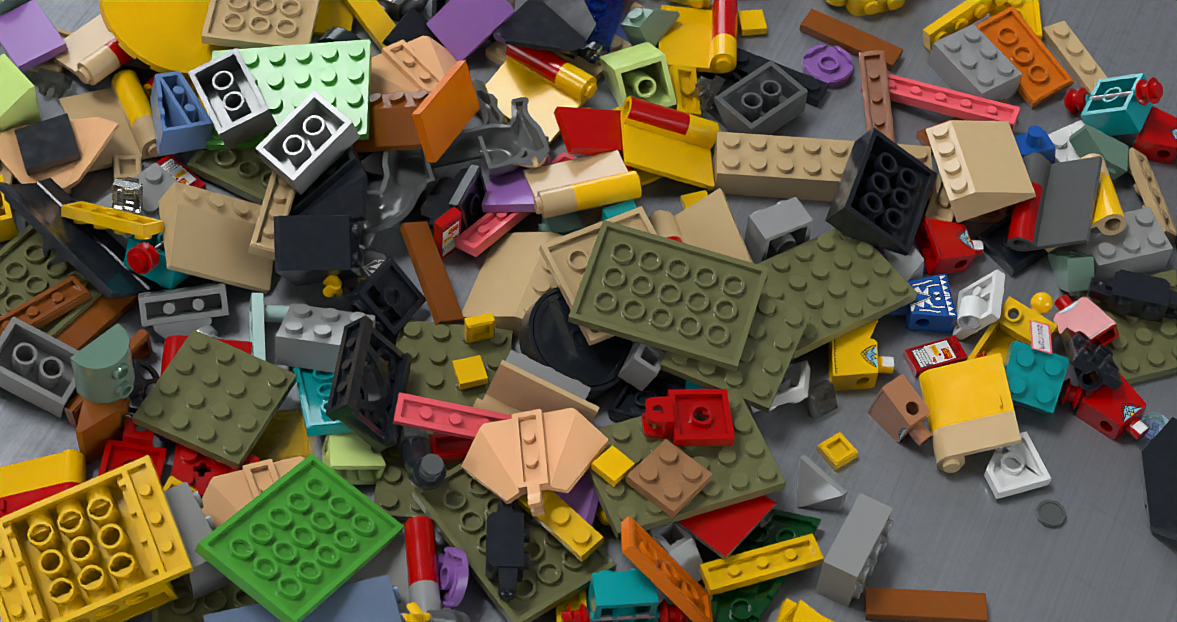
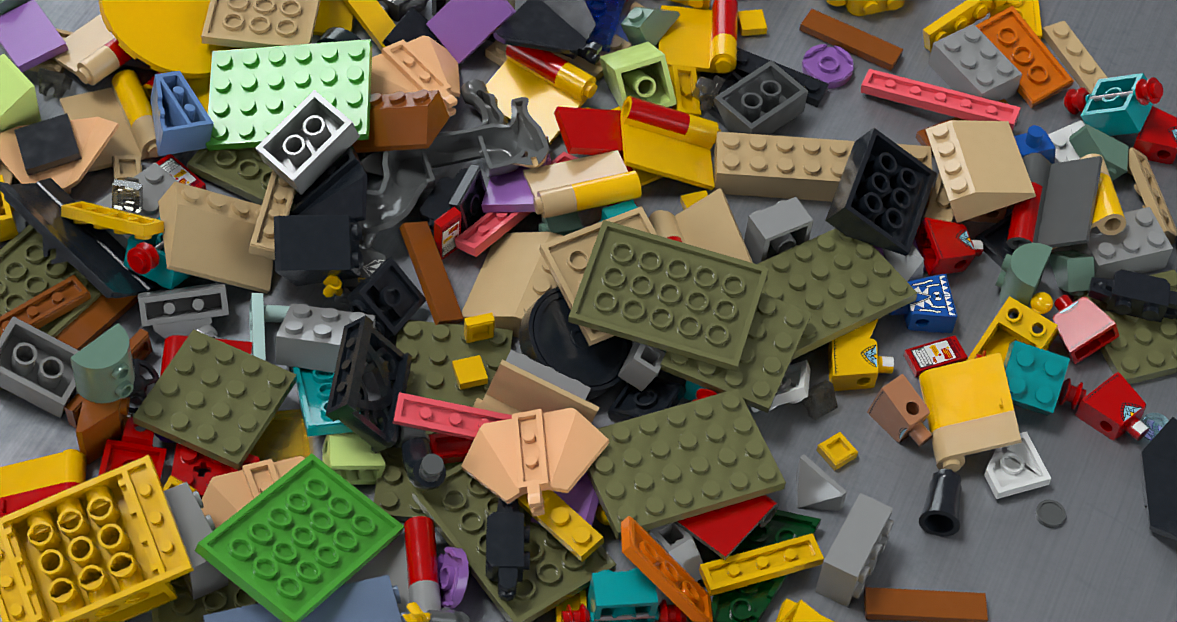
(232, 99): dark grey brick -> none
(446, 111): orange tile -> none
(612, 466): yellow tile -> none
(669, 478): medium nougat plate -> none
(679, 415): red plate -> none
(876, 92): dark orange tile -> none
(942, 504): none -> black plant
(979, 304): white plate -> none
(1023, 273): none -> sand green brick
(1040, 336): clear sticker -> none
(1089, 357): black plate -> none

